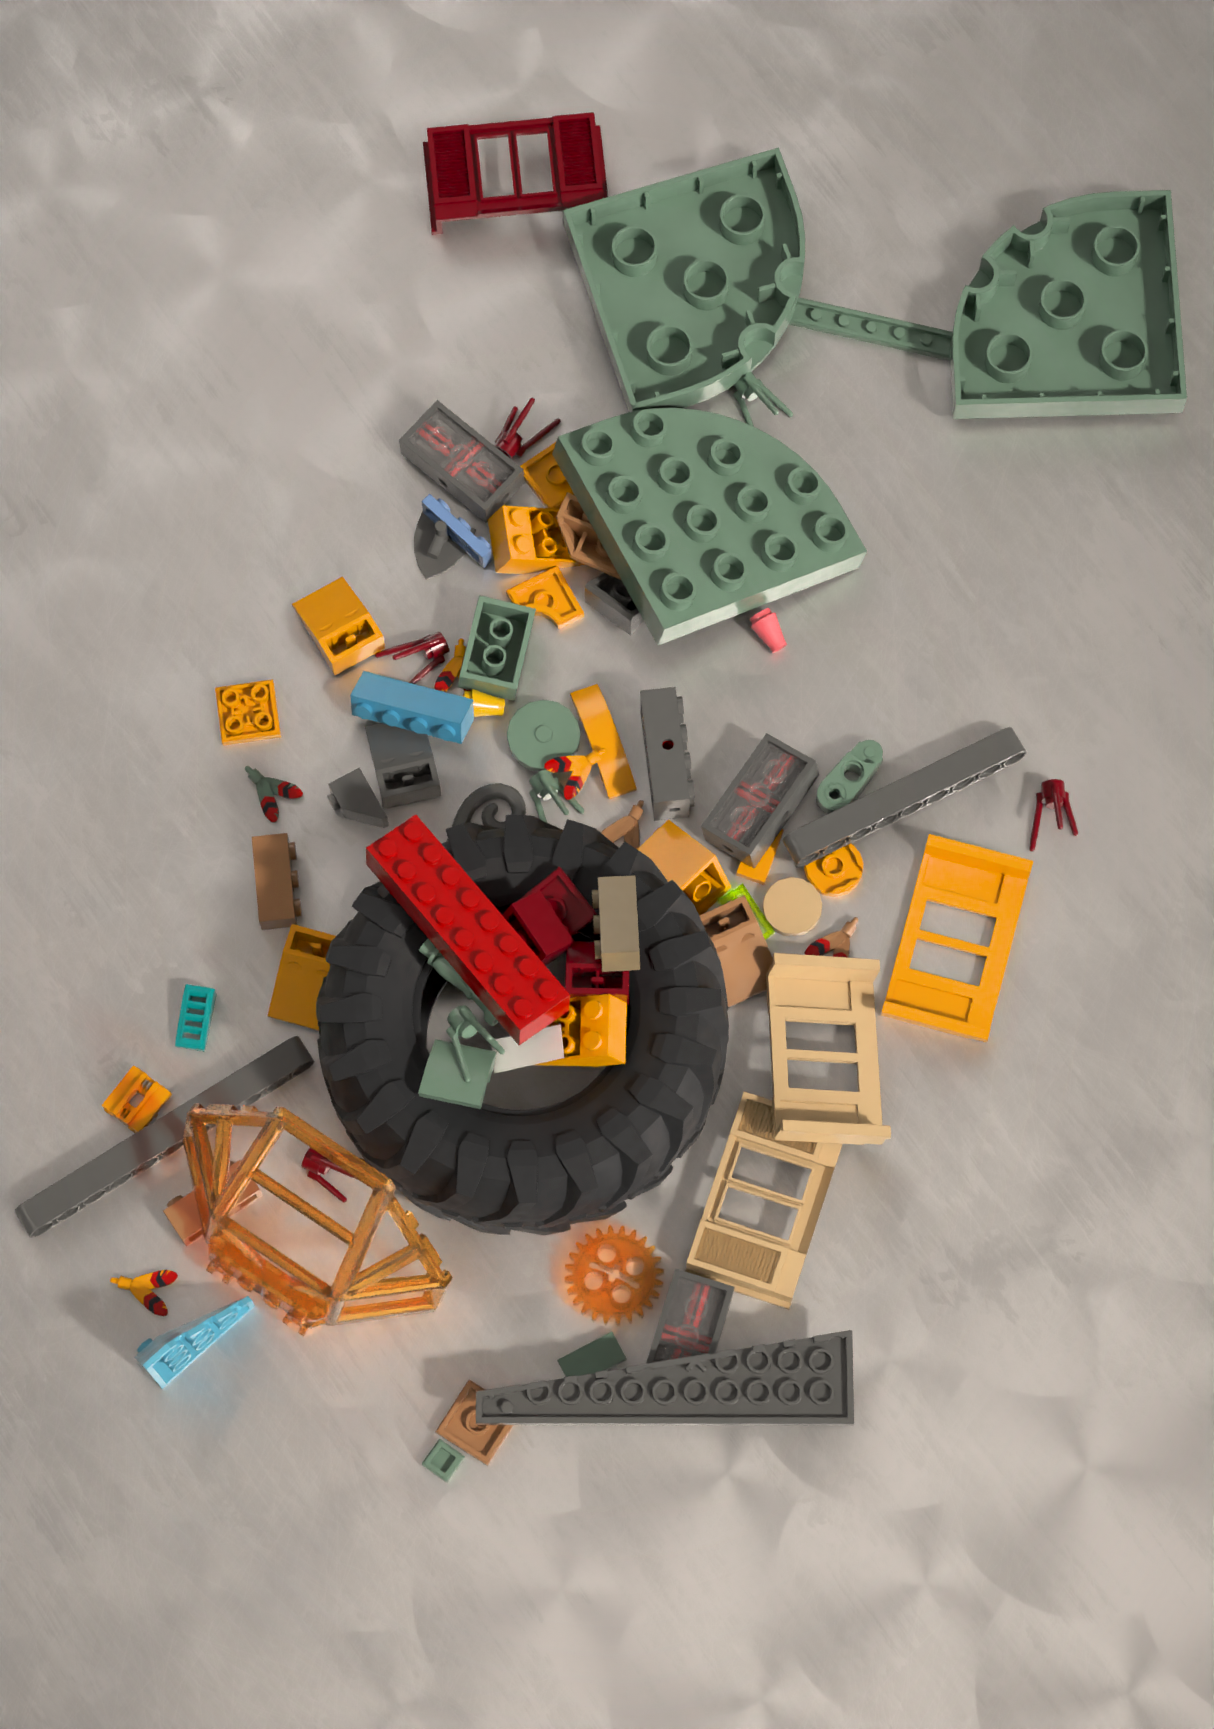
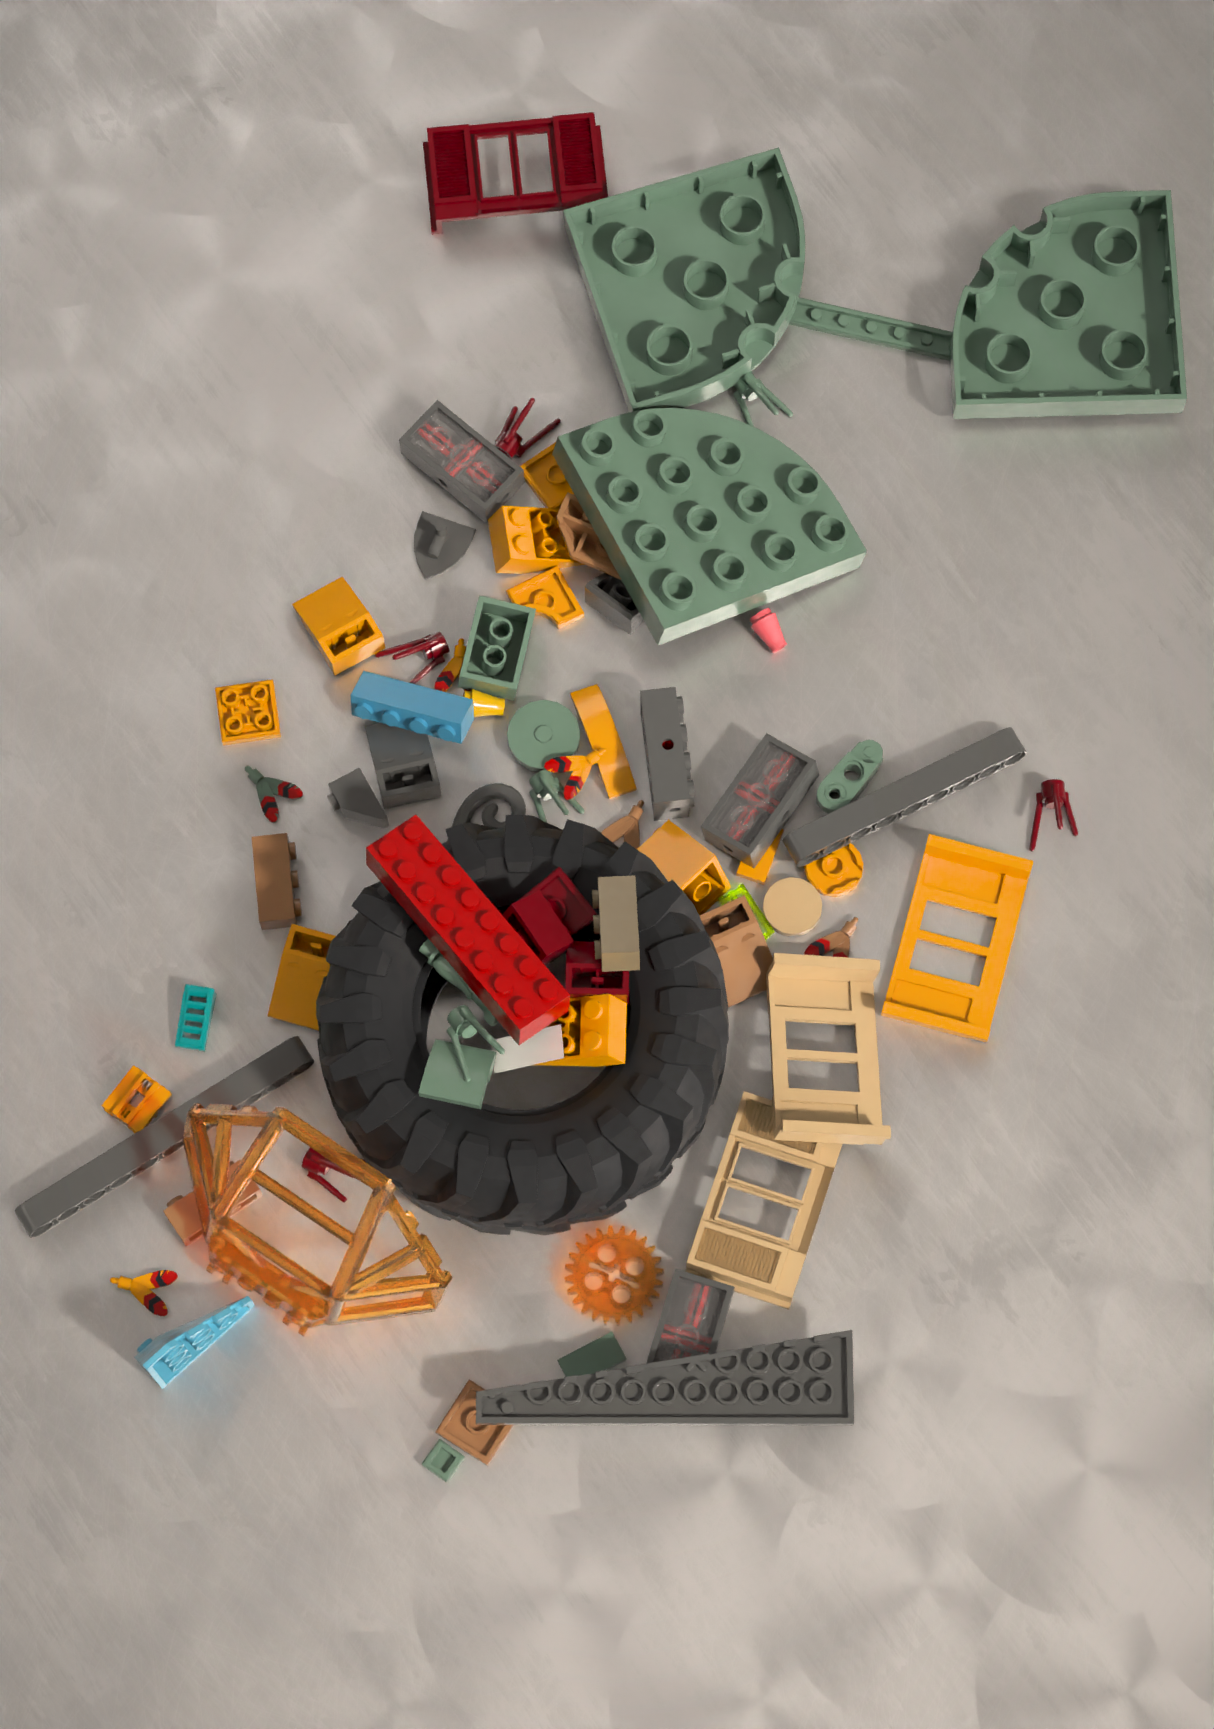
(458, 530): medium blue plate -> none

